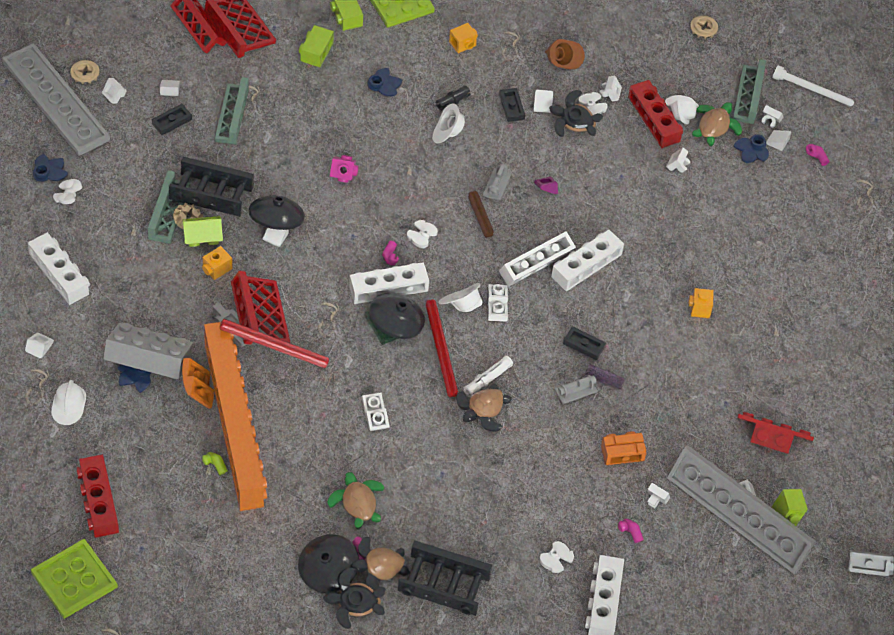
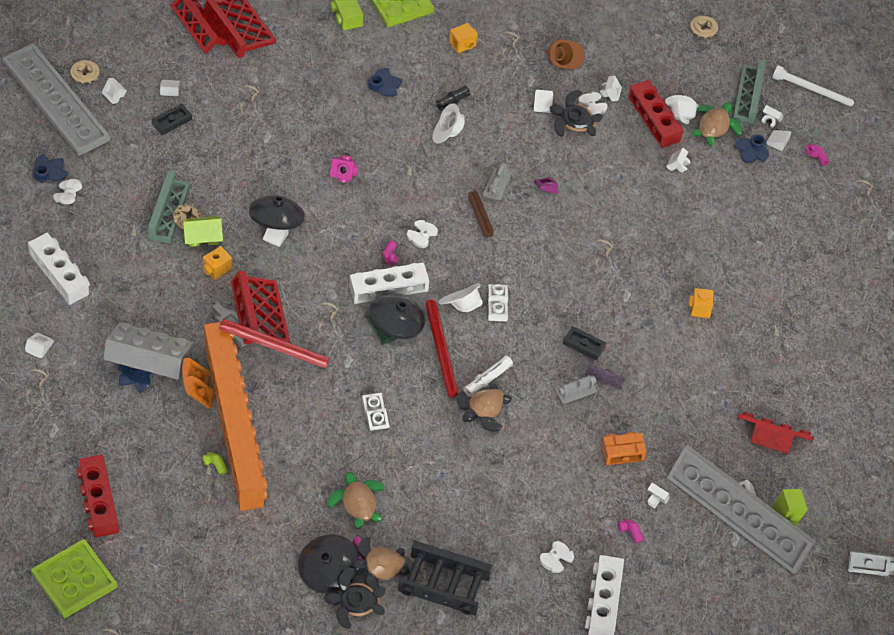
(68, 403): white piece -> none
(213, 173): black fence -> none
(236, 114): sand green fence -> none
(316, 46): lime brick -> none
(512, 104): black plate -> none
(537, 259): white brick -> none
(587, 260): white brick -> none

